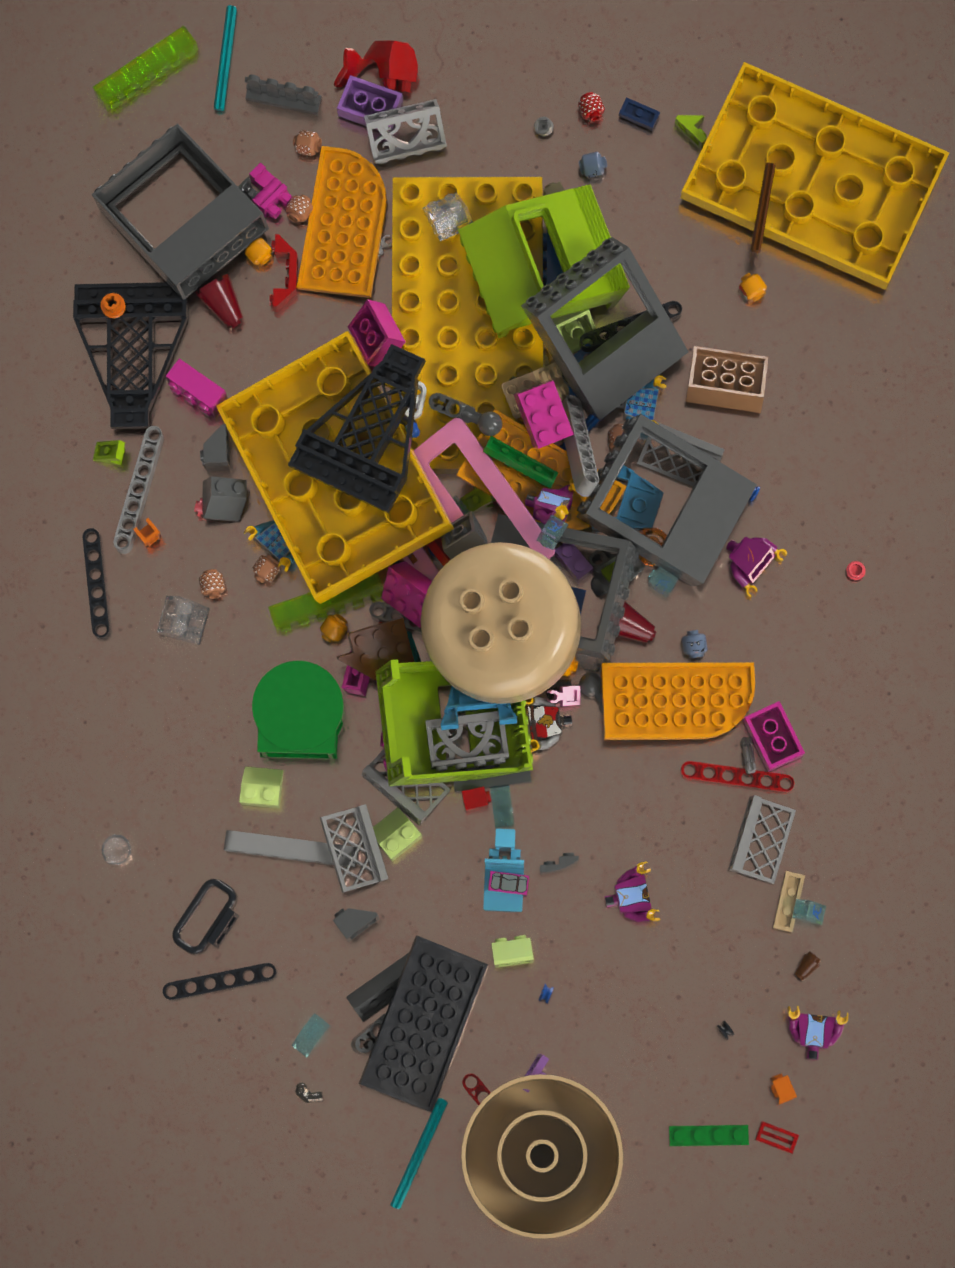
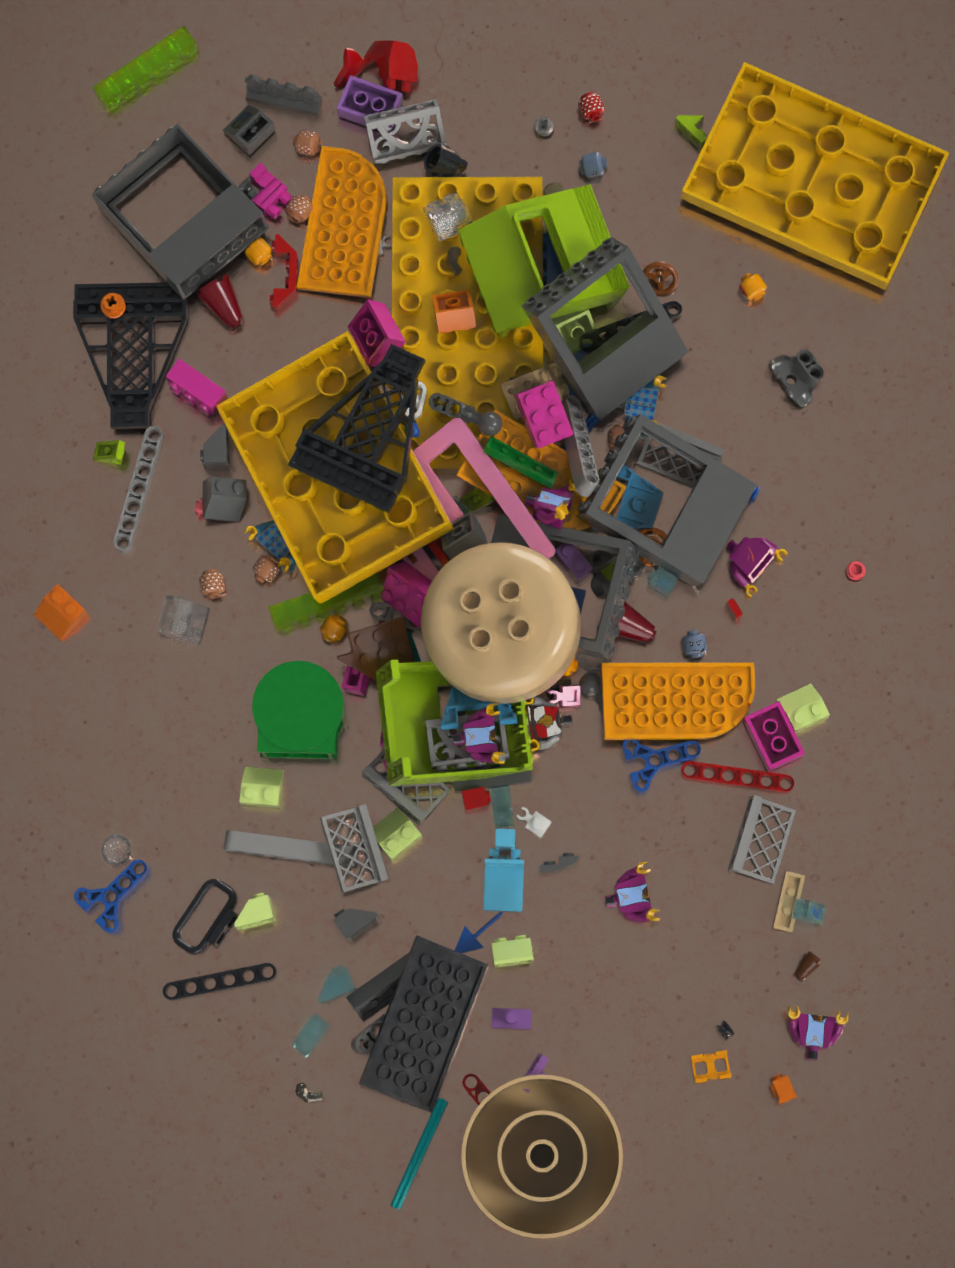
(59, 612): none -> orange slope
(96, 583): black beam -> none
(100, 896): none -> blue beam
(148, 534): orange window -> none
(225, 57): teal axle -> none
(250, 129): none -> dark grey slope
(256, 912): none -> yellowish green slope
(336, 984): none -> clear light blue slope
(447, 163): none -> black helmet
(452, 257): none -> clear smoke arm
(454, 311): none -> orange slope
(468, 941): none -> blue piece
(480, 736): none -> torso
(508, 883): tile -> none
(511, 1018): none -> medium lavender tile
(536, 824): none -> white plate
(546, 993): blue bush -> none
(552, 532): clear light blue brick -> none
(639, 113): dark blue plate -> none
(644, 753): none -> blue beam
(661, 269): none -> dark orange piece
(708, 1135): green plate -> none
(711, 1072): none -> light orange piece
(727, 379): medium nougat slope -> none
(734, 609): none -> red tile
(748, 755): light grey axle -> none
(763, 207): reddish brown axle -> none
(792, 1143): red tile -> none
(802, 390): none -> dark grey piece
(804, 708): none -> yellowish green slope

